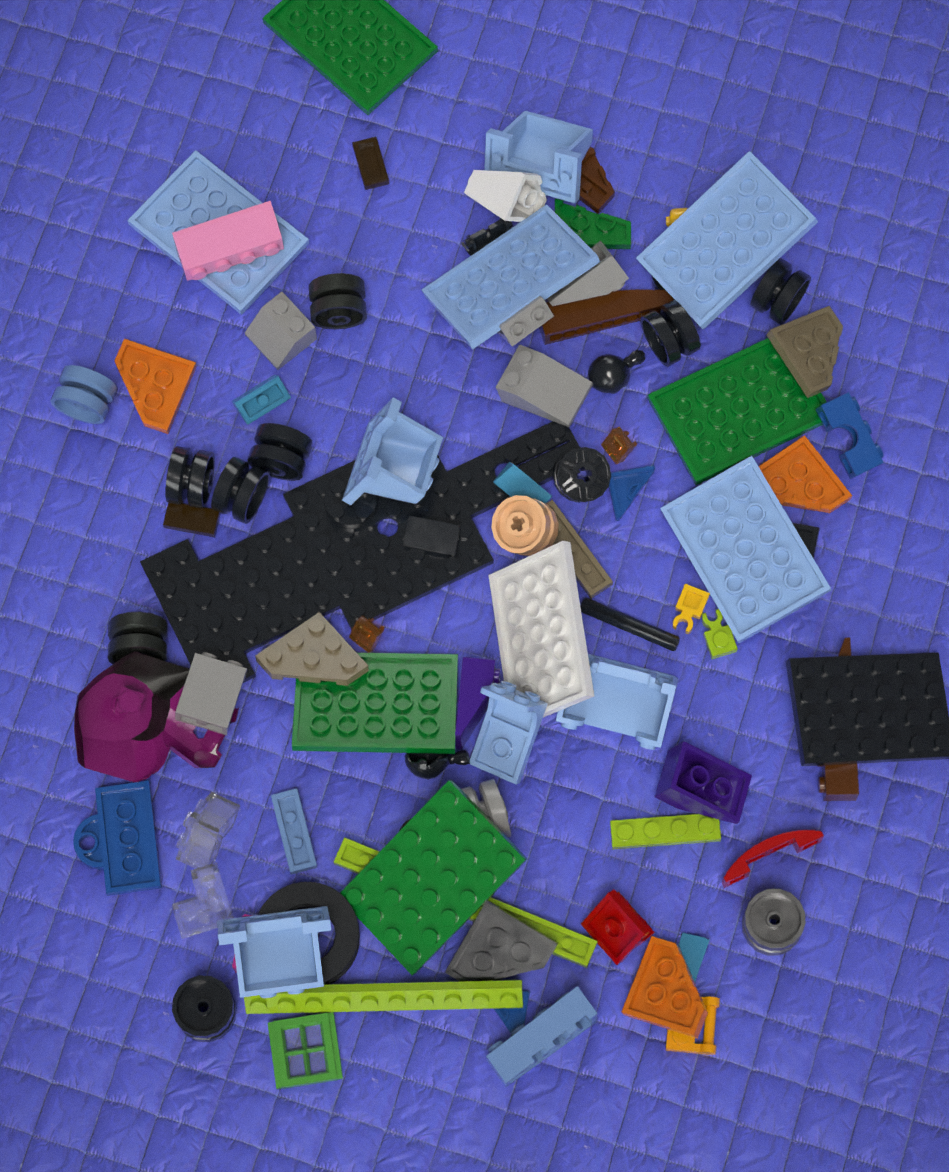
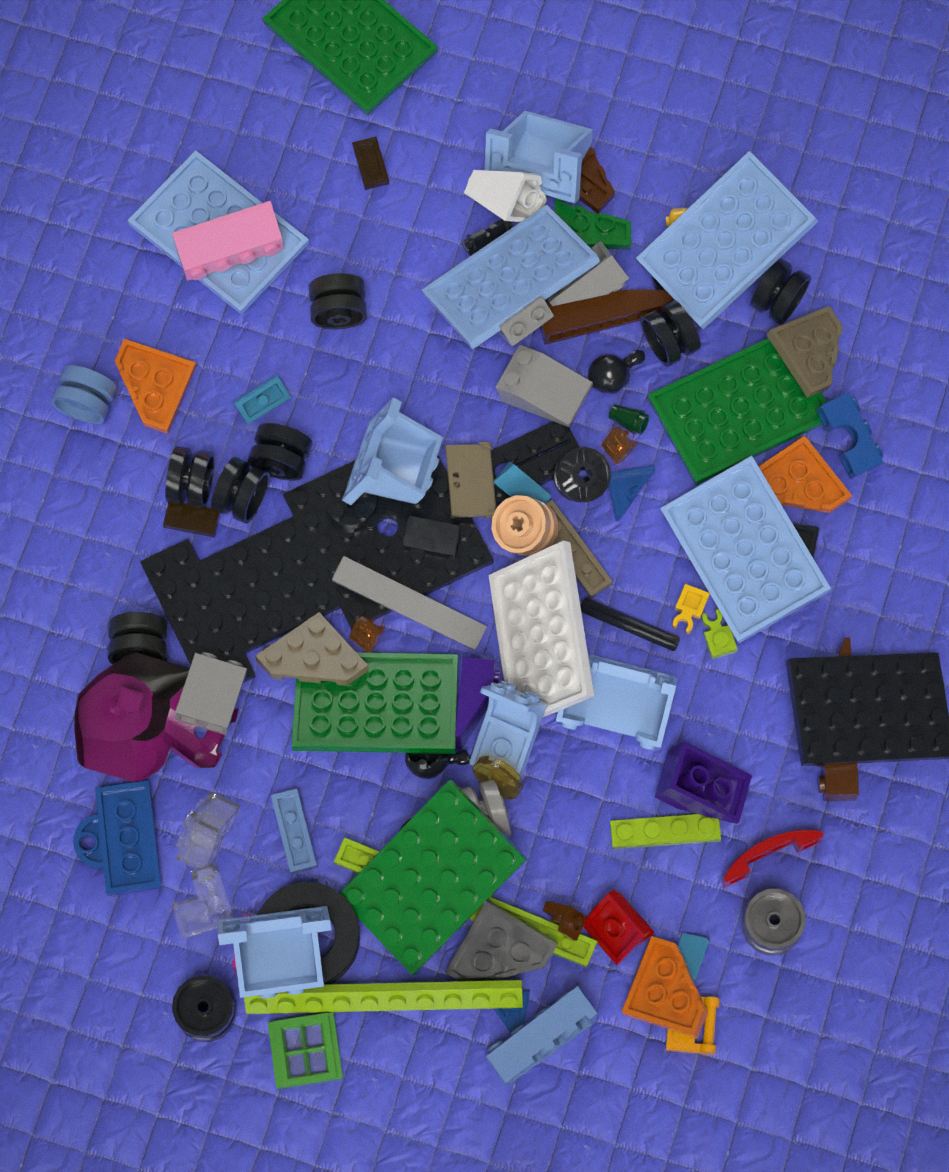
(281, 331): light grey slope -> none
(409, 603): none -> light grey tile
(473, 490): none -> dark tan door
(504, 775): none -> clear yellow tile
(567, 917): none -> reddish brown bracket
(629, 418): none -> dark green cone

